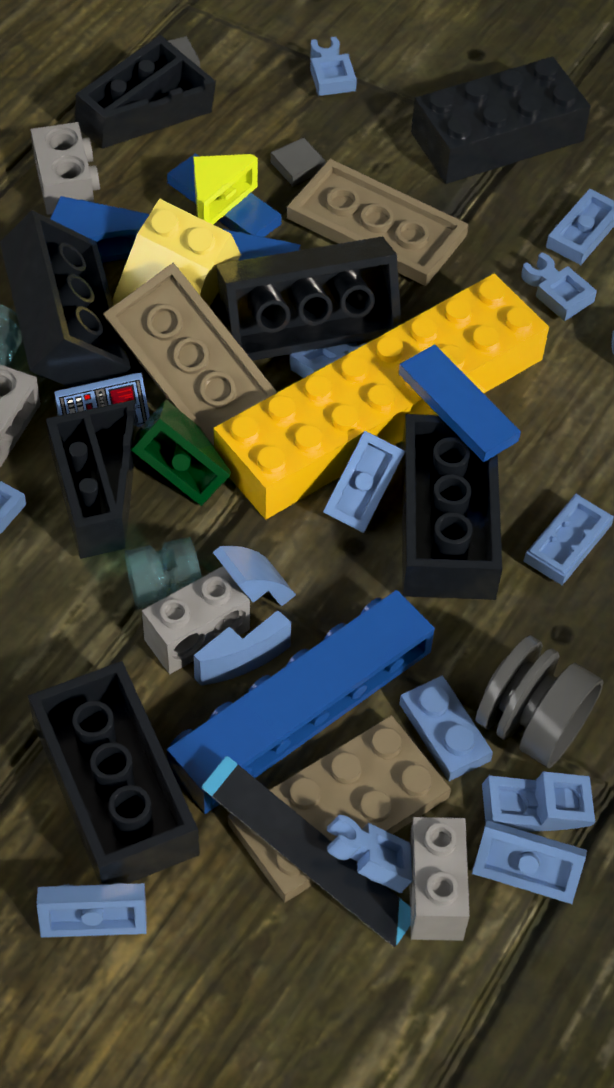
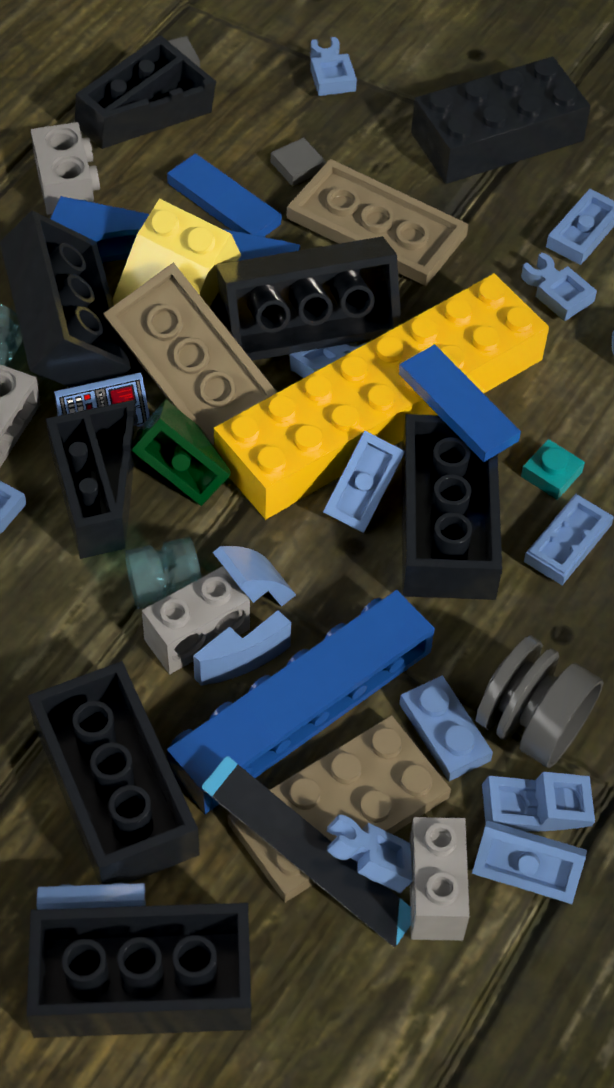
(139, 970): none -> black brick
(223, 183): neon yellow slope -> none
(552, 469): none -> teal plate

